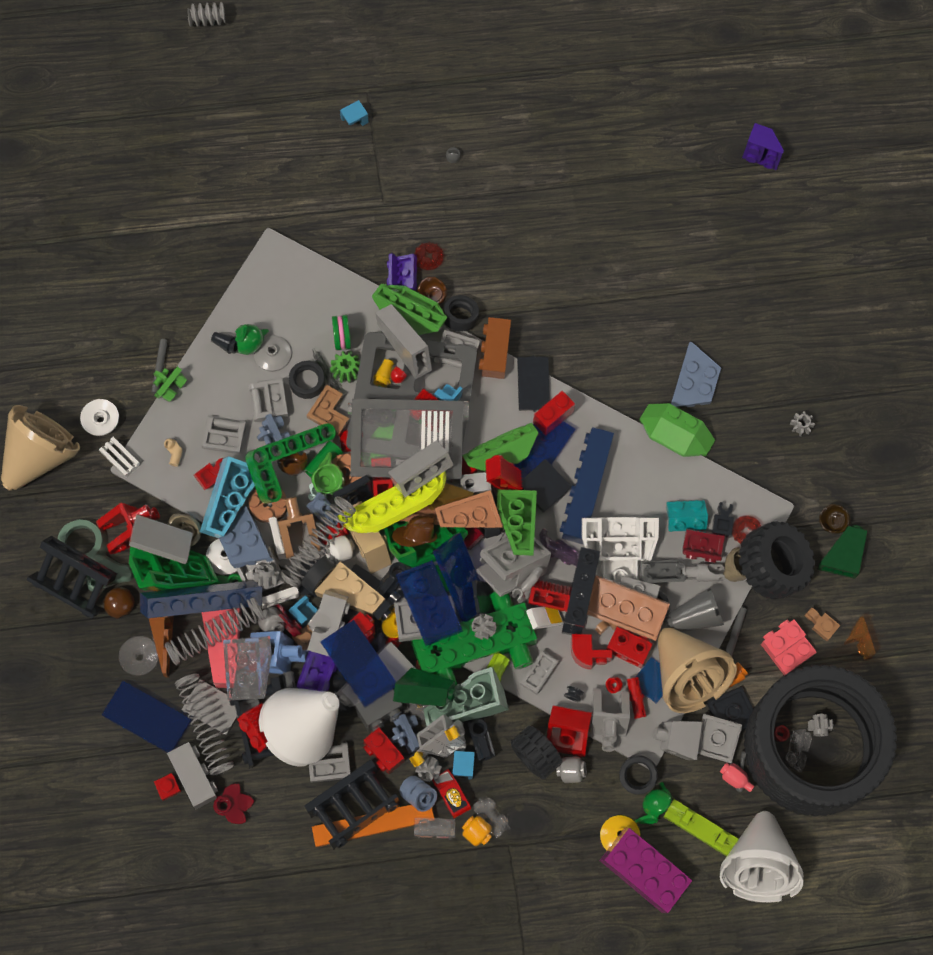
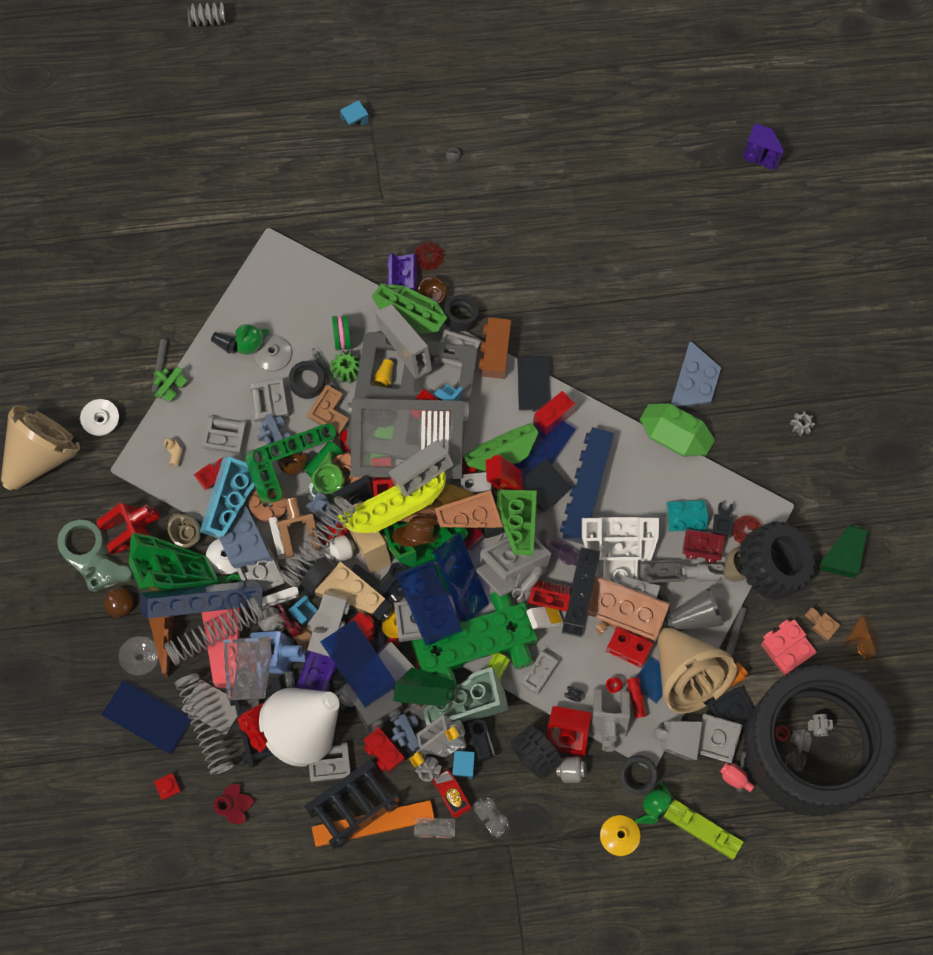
(81, 562): black fence -> none
(108, 445): white tile -> none
(160, 539): light grey tile -> none
(193, 775): light grey brick -> none
(266, 576): light grey gear -> none
(398, 375): red hinge -> none
(418, 793): sand blue wheel -> none
(477, 830): light orange head -> none
(482, 597): black piece -> none
(483, 626): light grey gear -> none
(584, 655): red brick -> none
(645, 870): magenta brick -> none
(762, 863): white cone -> none
(834, 518): dark brown hair -> none

